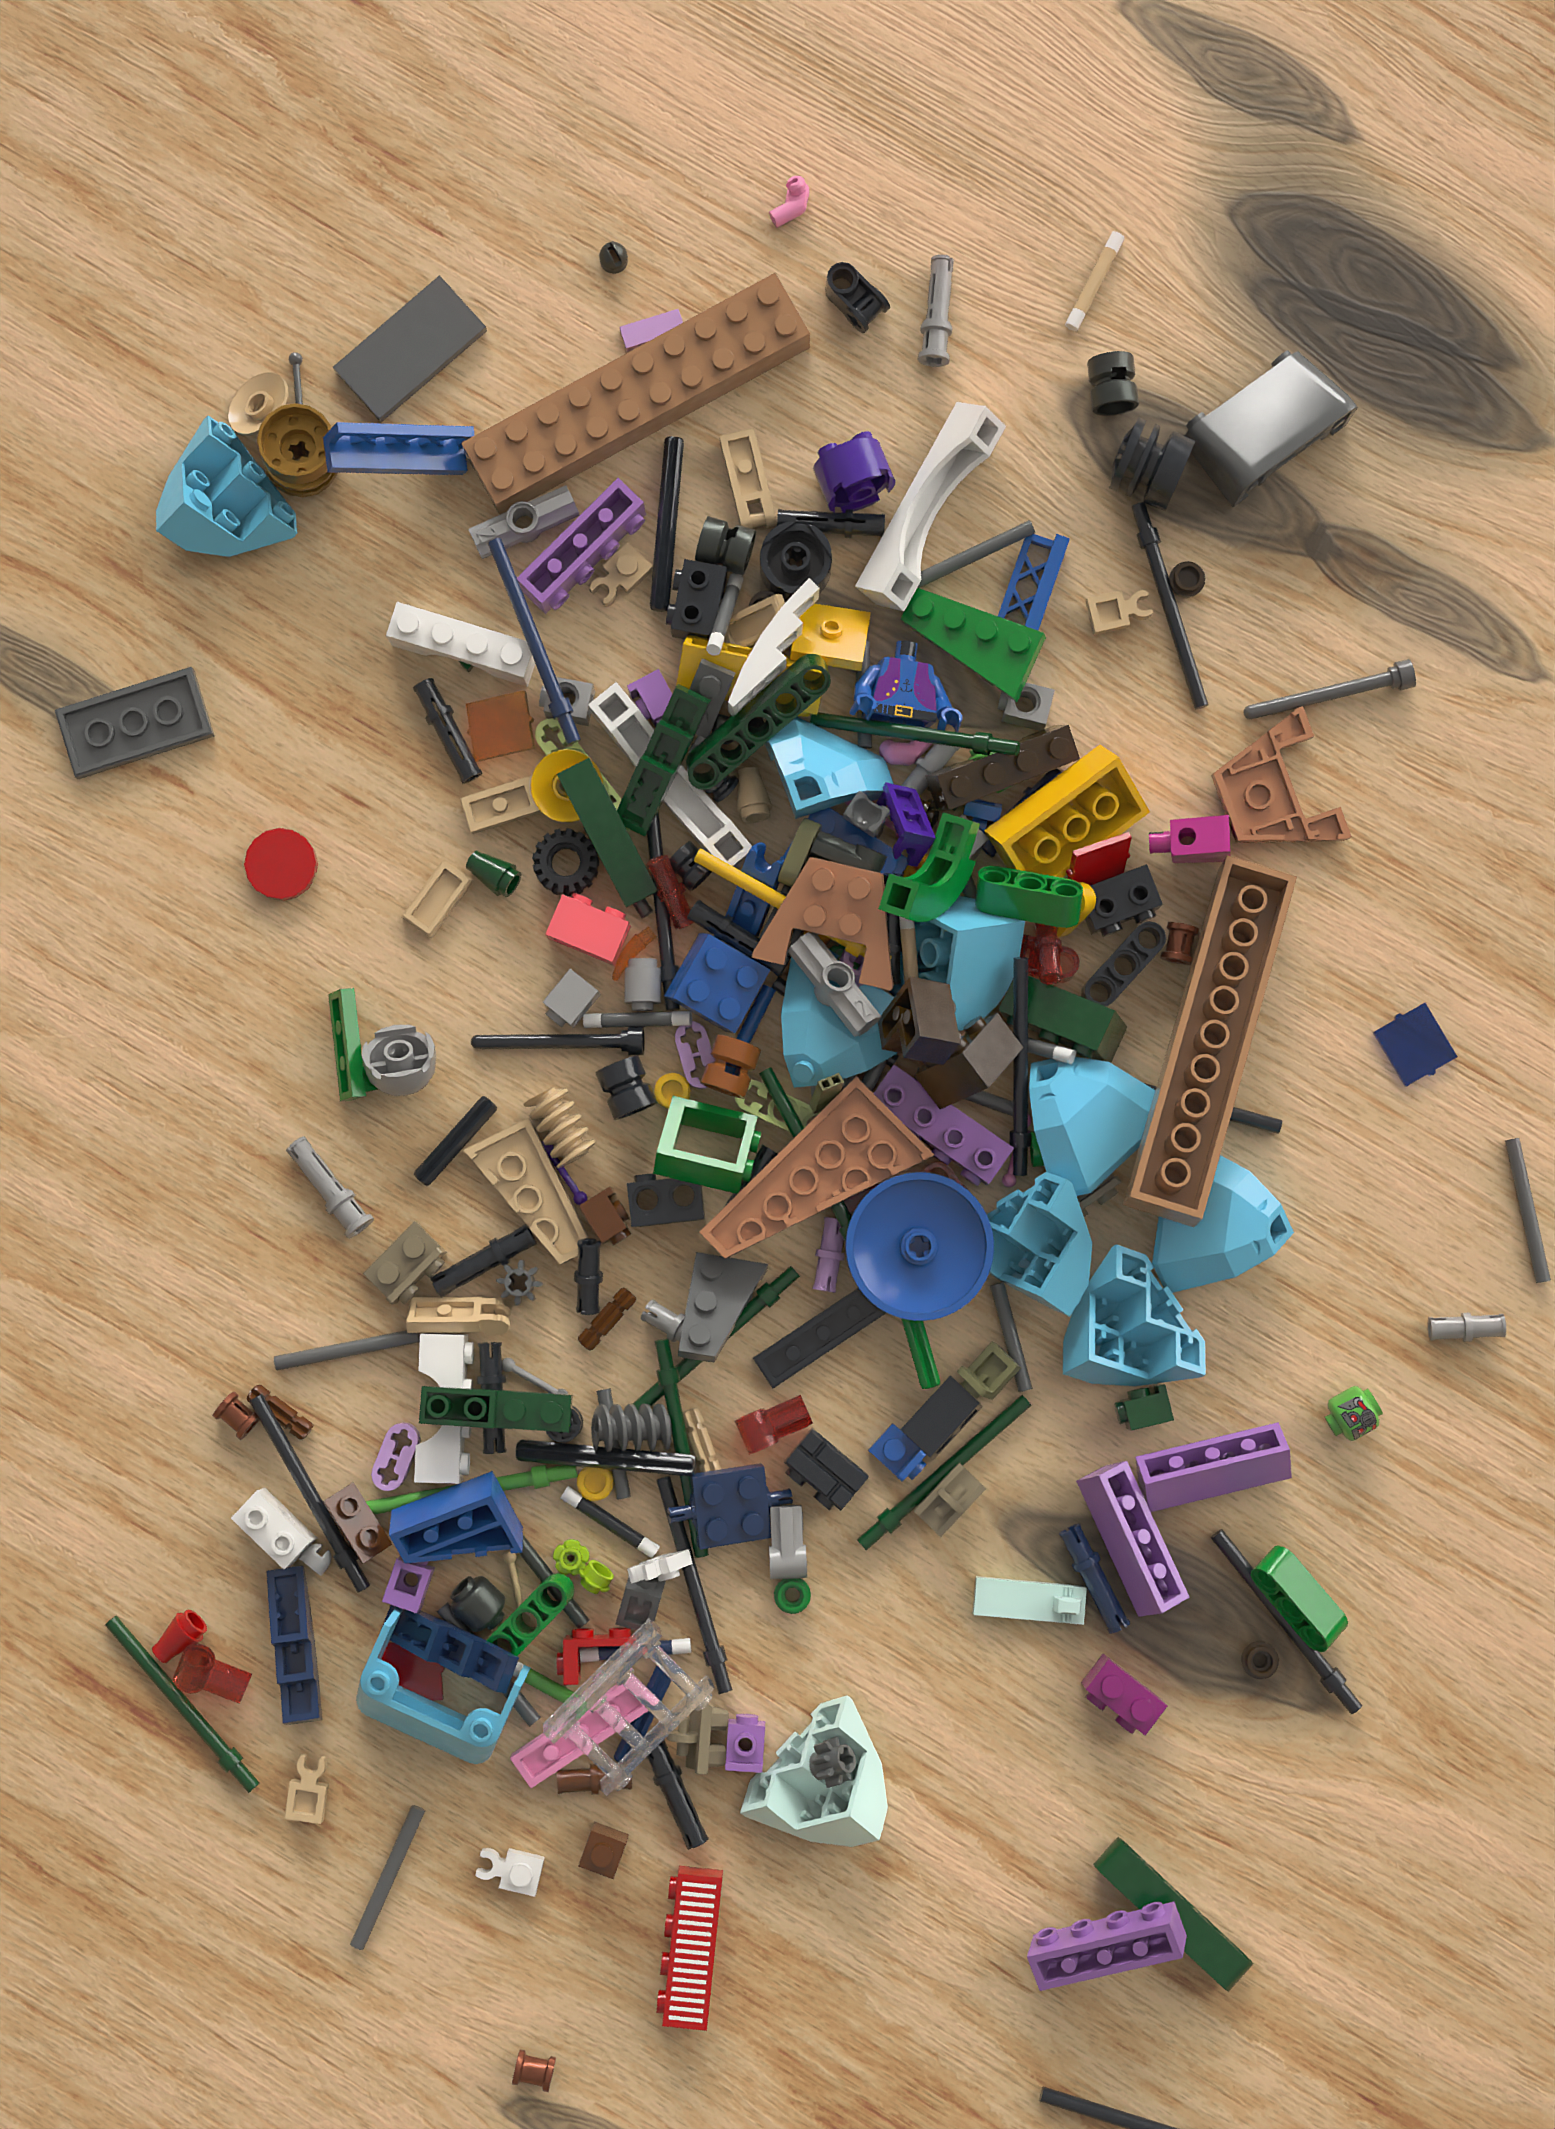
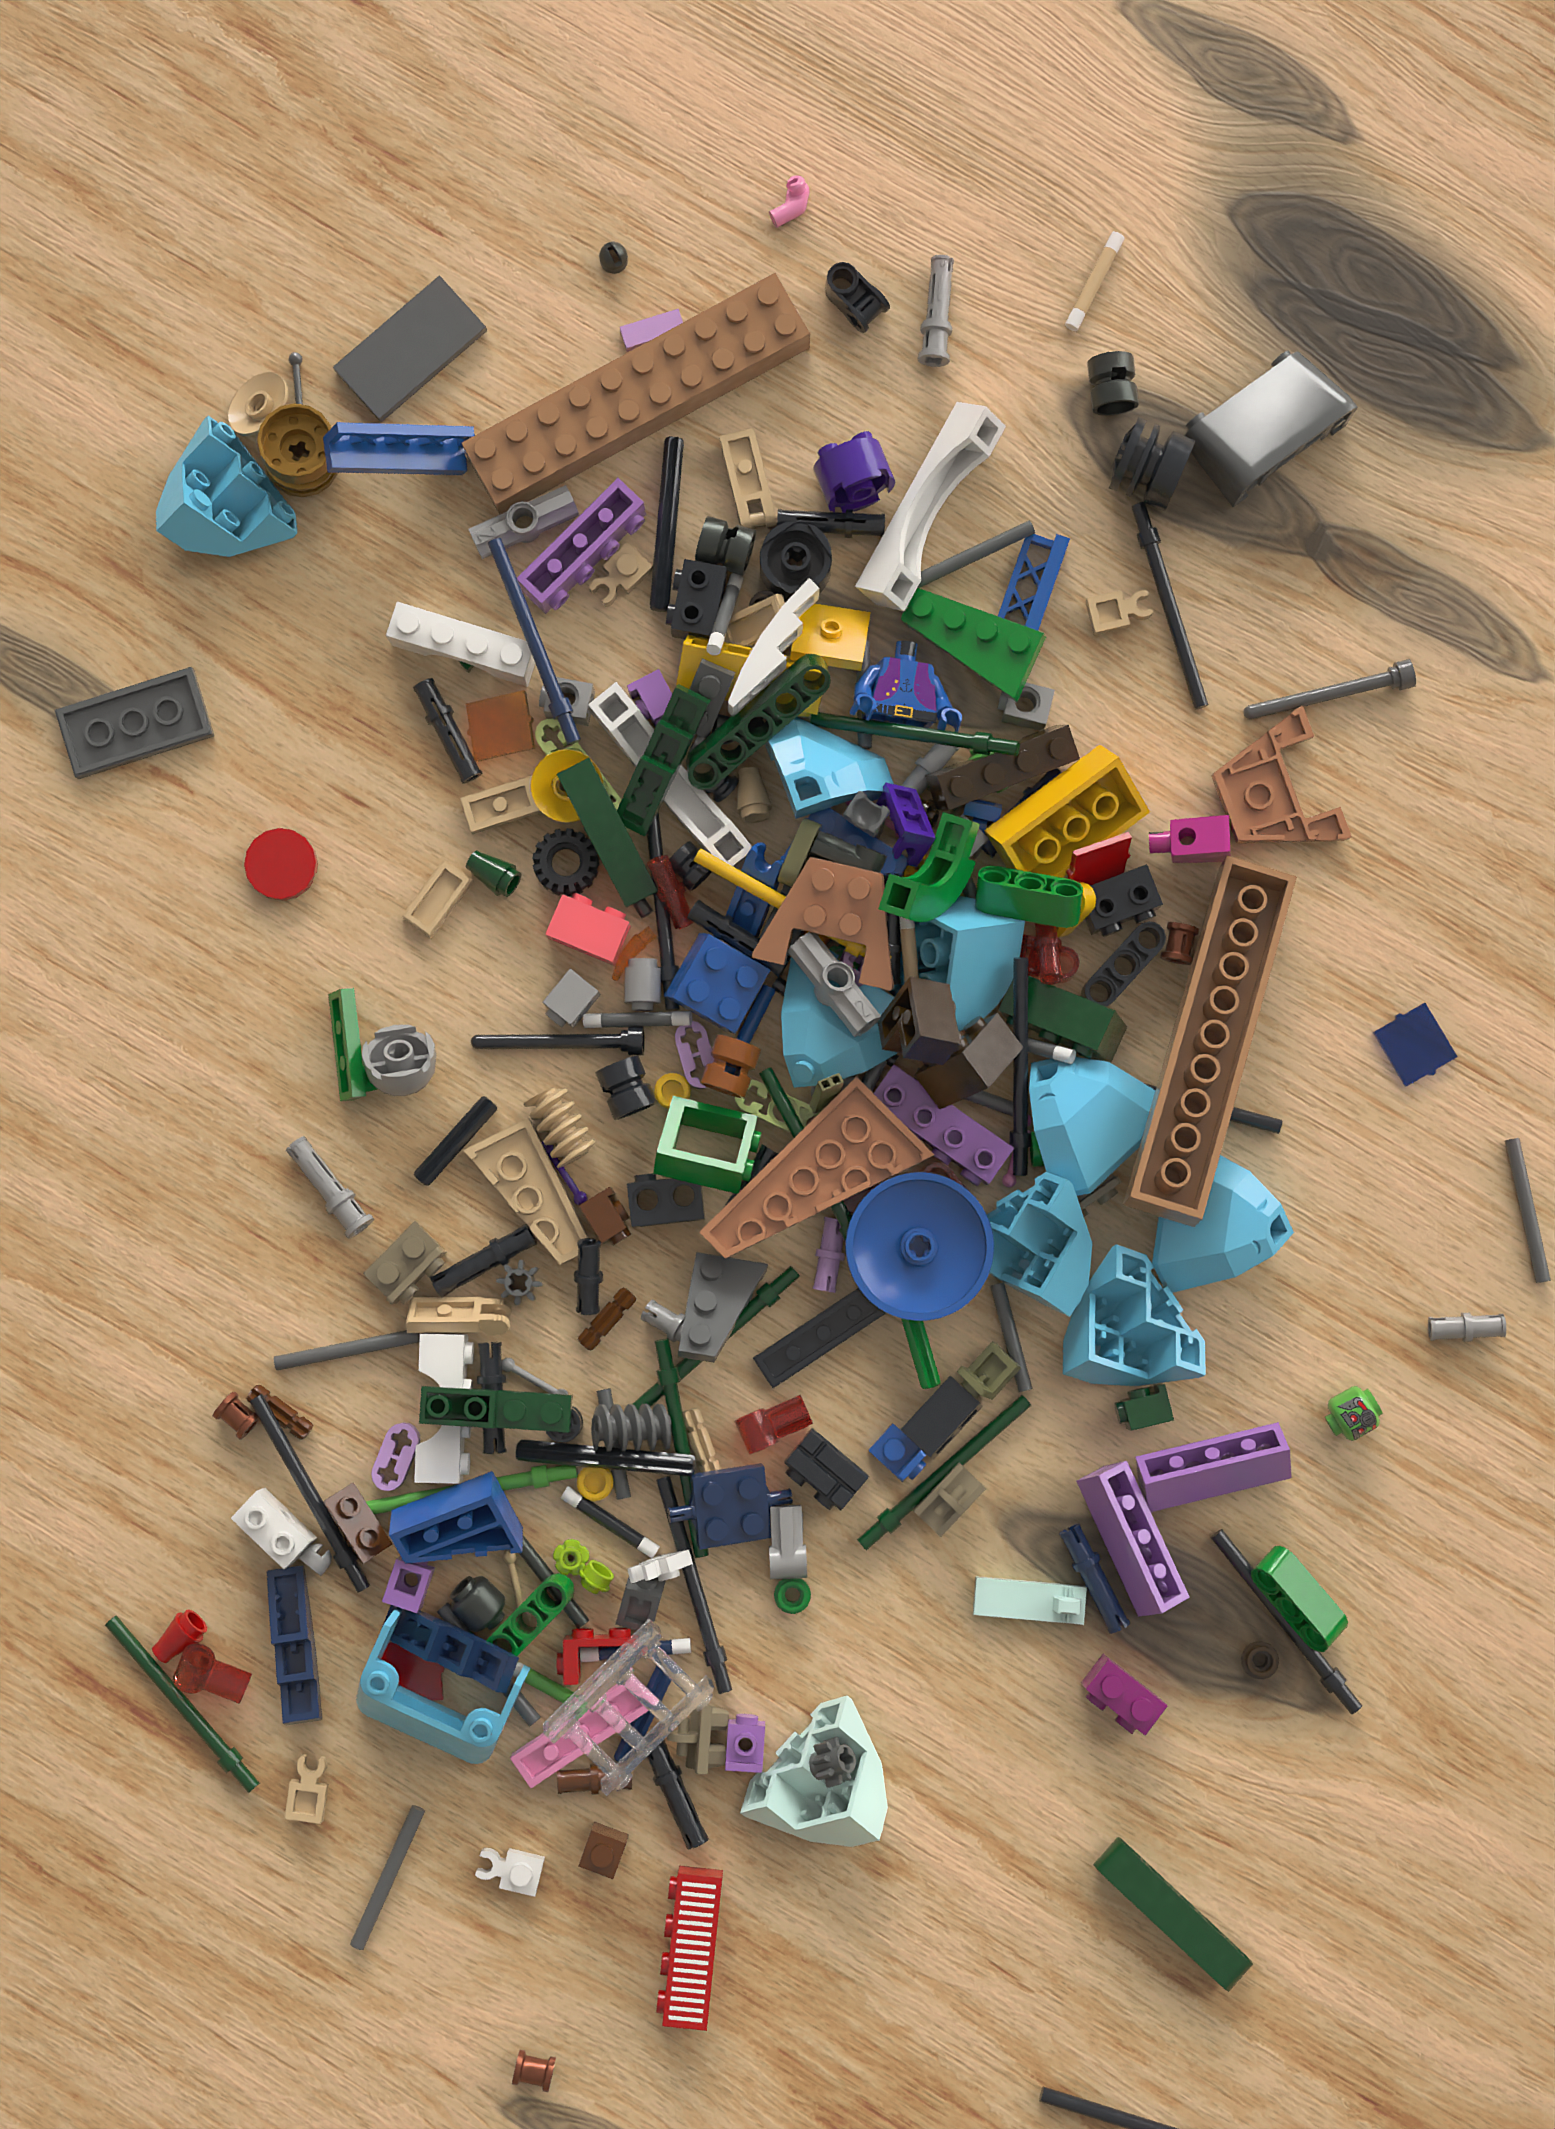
(902, 753): bright pink arm -> none
(1107, 1945): medium lavender brick -> none
(1187, 579): dark brown plate -> none

